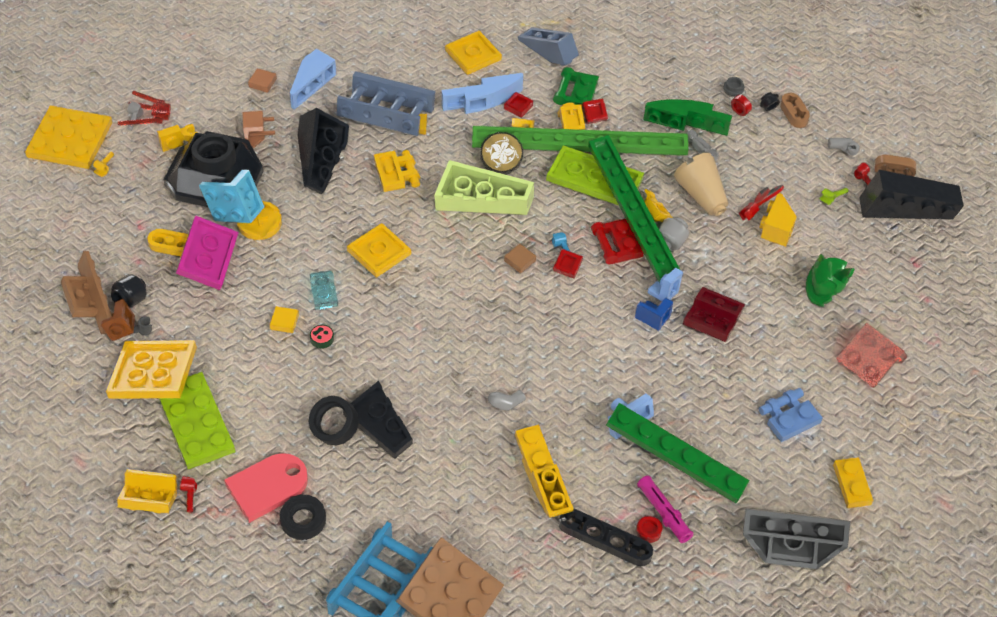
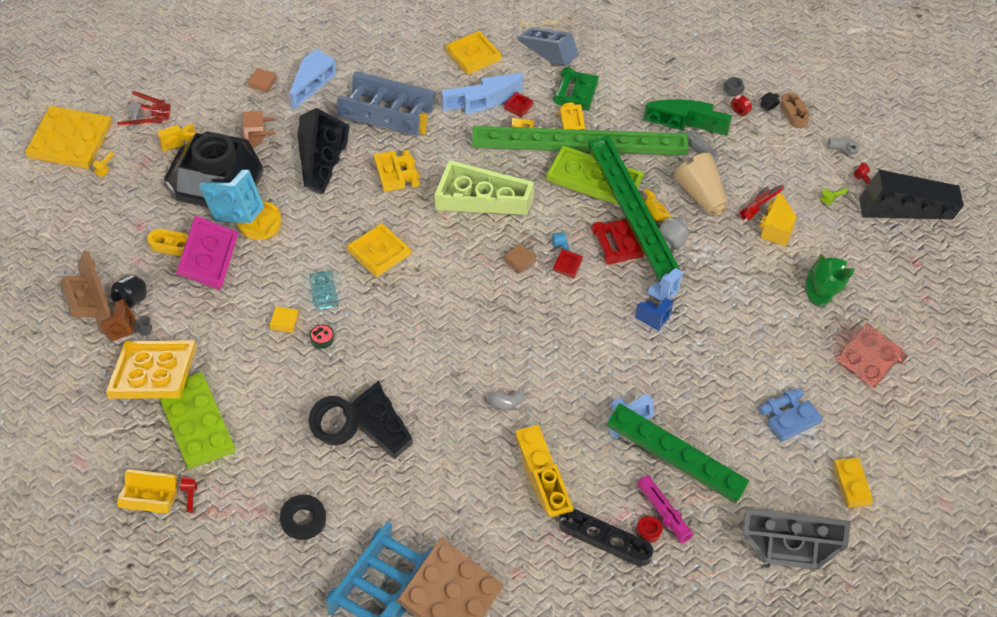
(267, 485): coral tile -> none
(501, 153): tile -> none
(594, 111): red tile -> none
(713, 314): dark red slope -> none
(895, 164): medium nougat beam -> none

